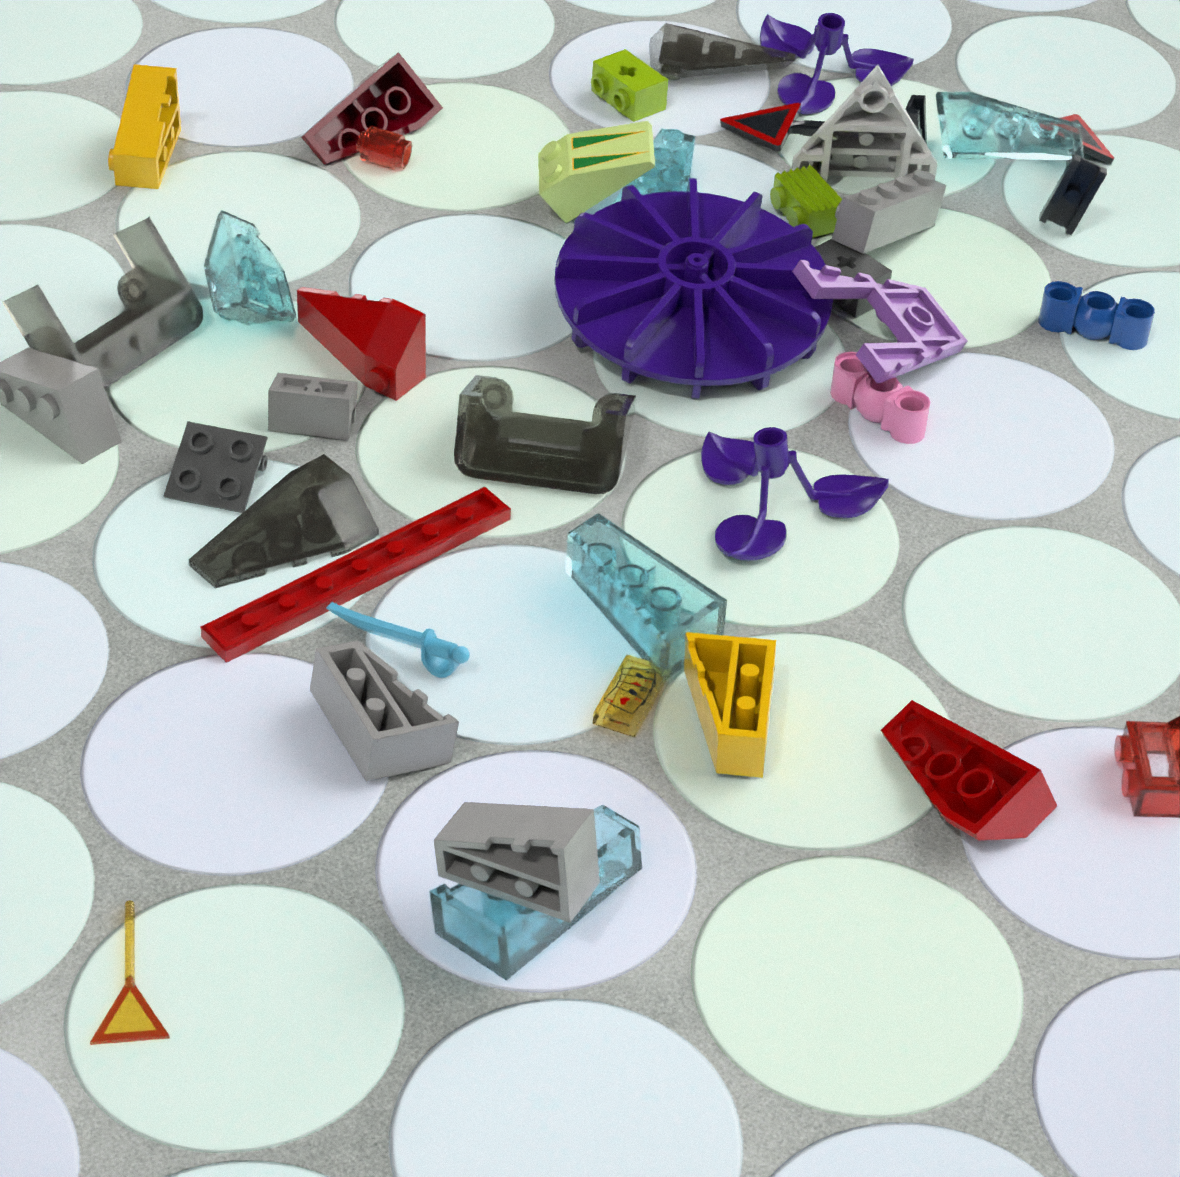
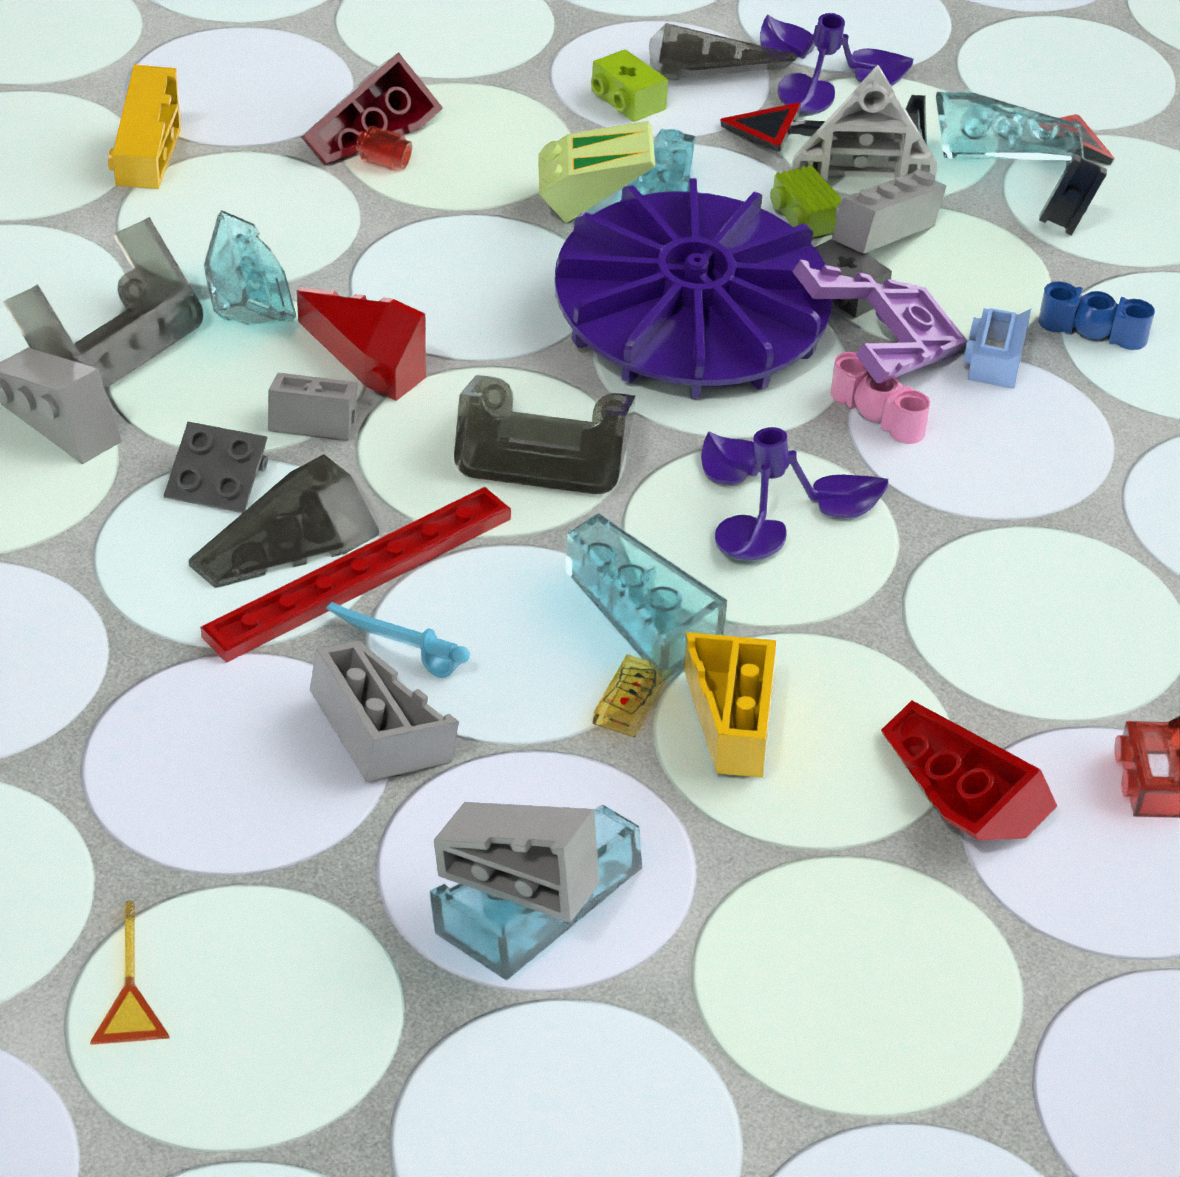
(996, 346): none -> light blue window

